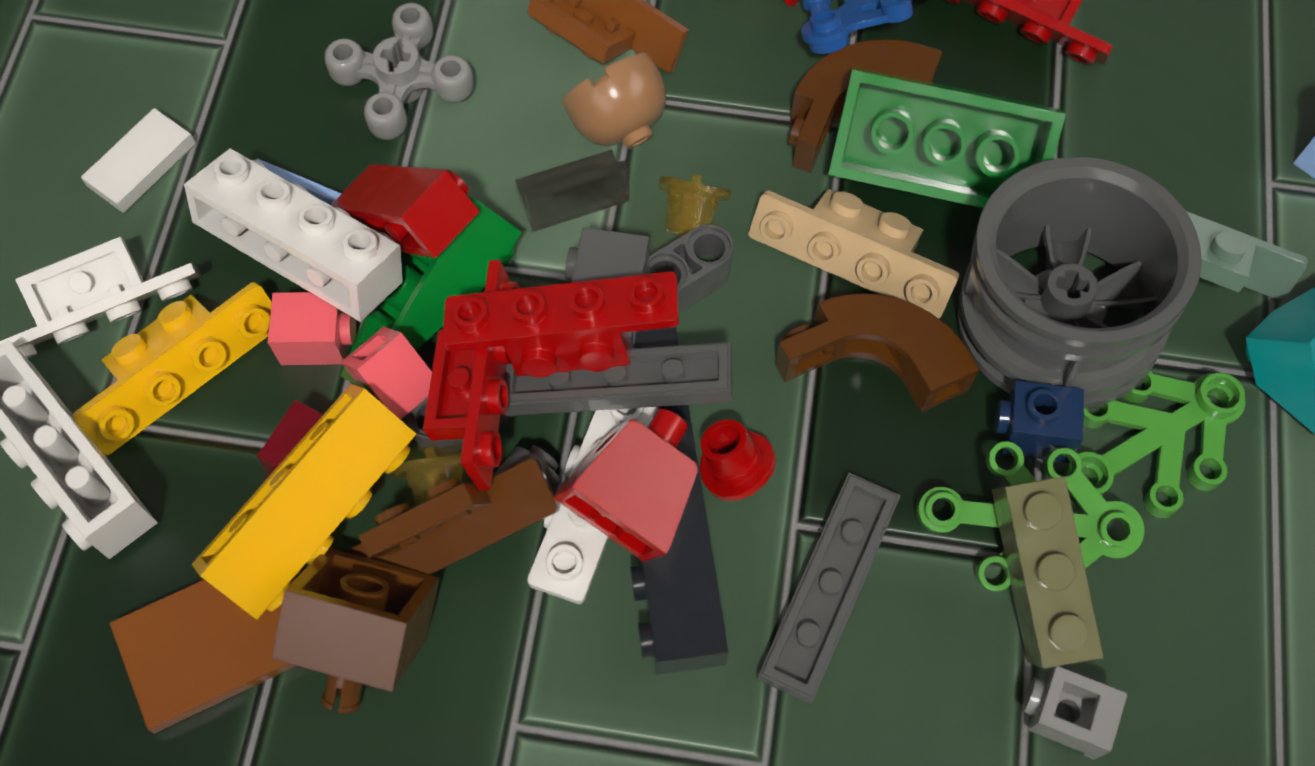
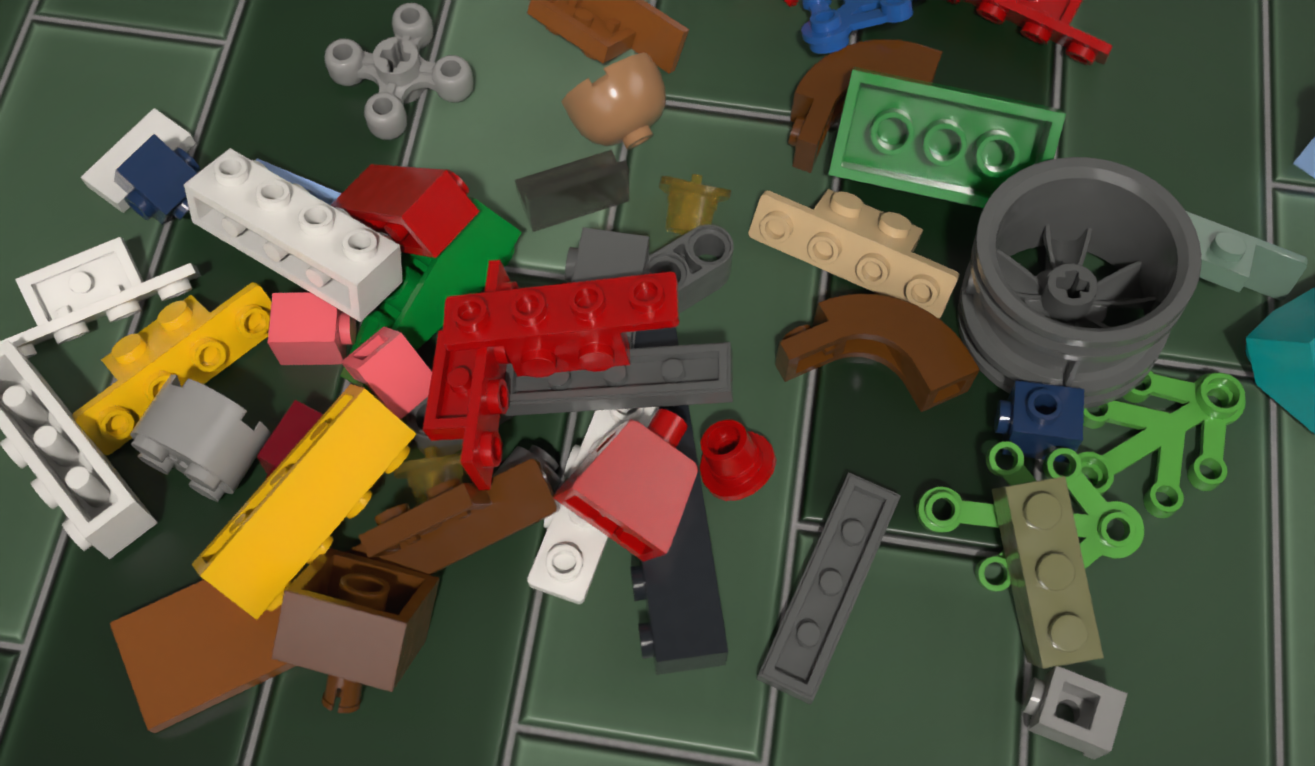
(156, 180): none -> dark blue brick
(198, 436): none -> light grey brick

